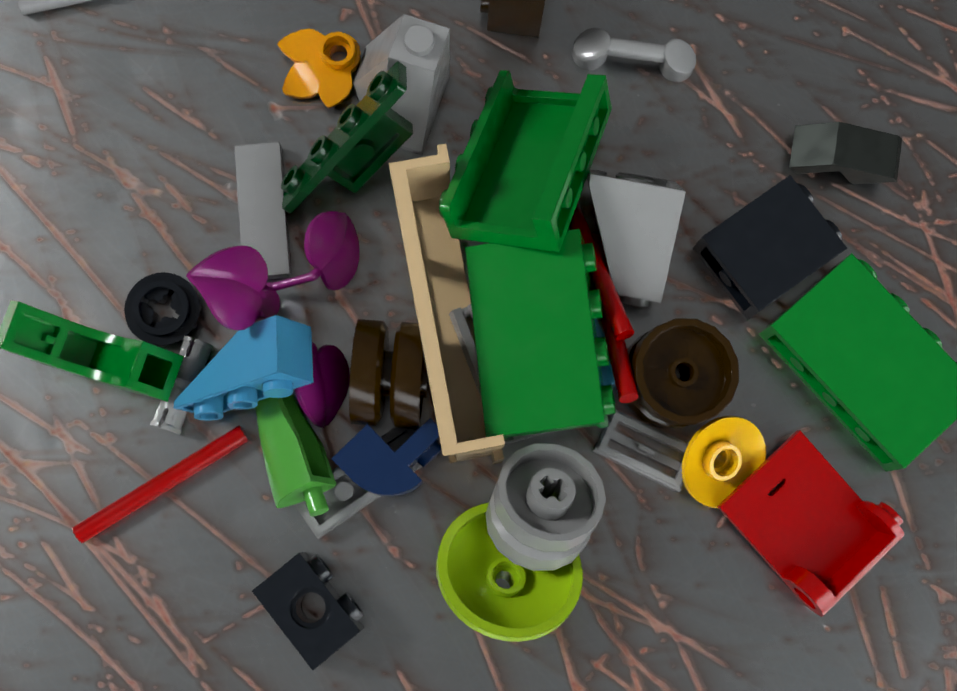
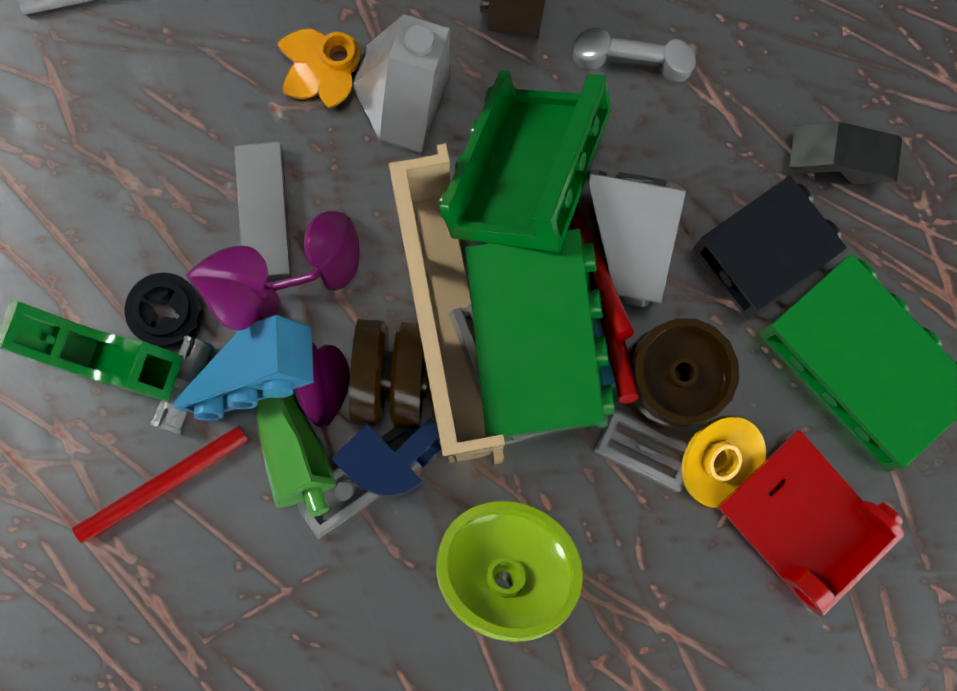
(282, 598): black brick -> none
(358, 145): dark green bracket -> none
(545, 506): light grey wheel -> none

